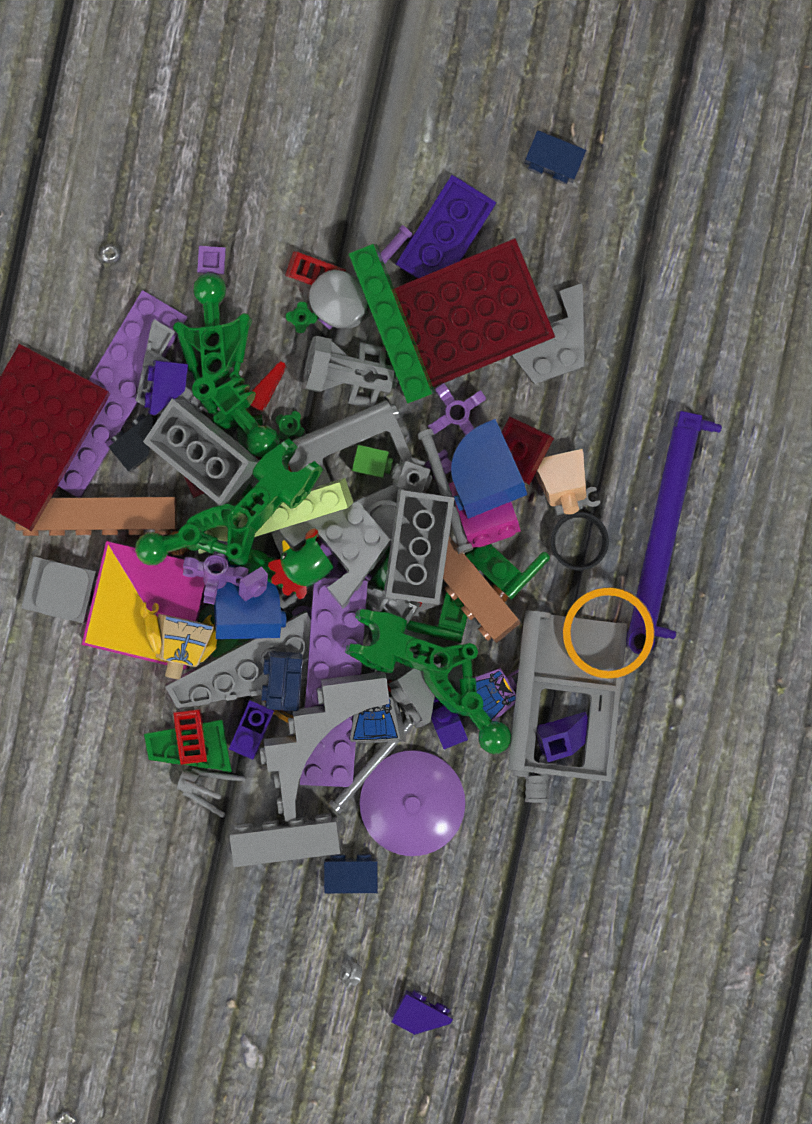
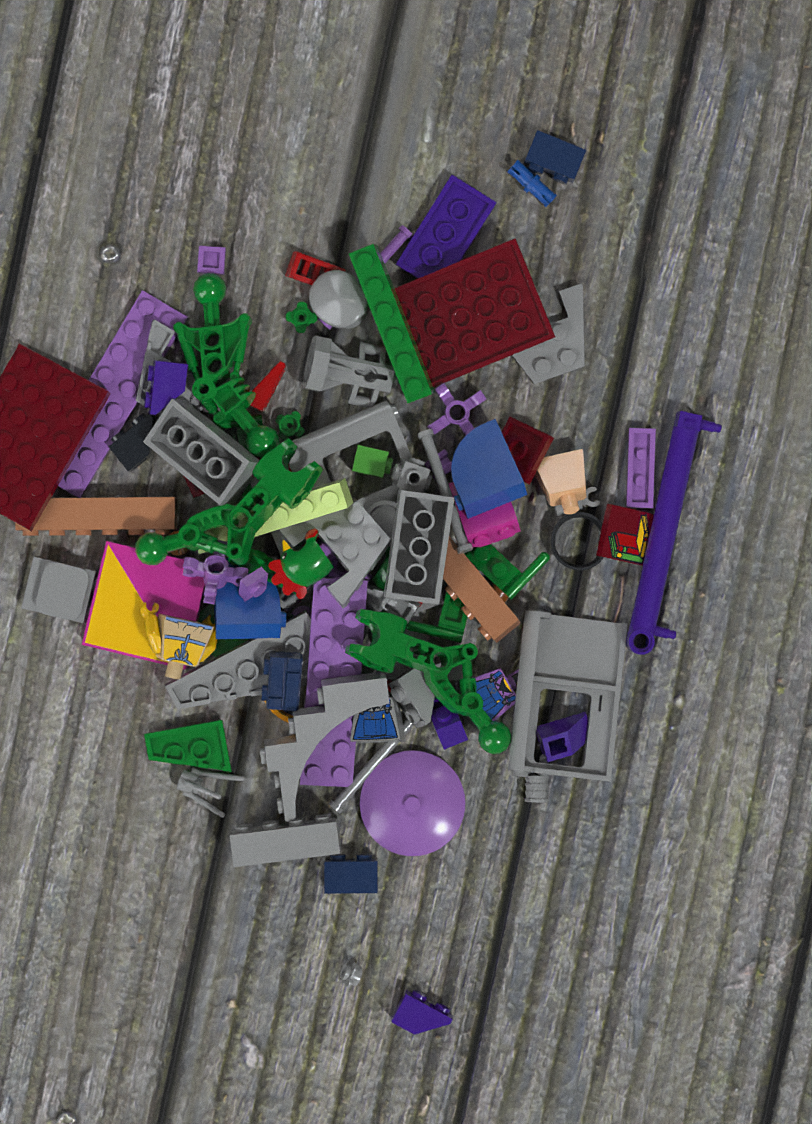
(189, 714): red slope -> none
(251, 730): dark purple slope -> none
(531, 183): none -> blue pin
(624, 534): none -> tile
(640, 468): none -> medium lavender plate
(650, 632): light orange piece -> none

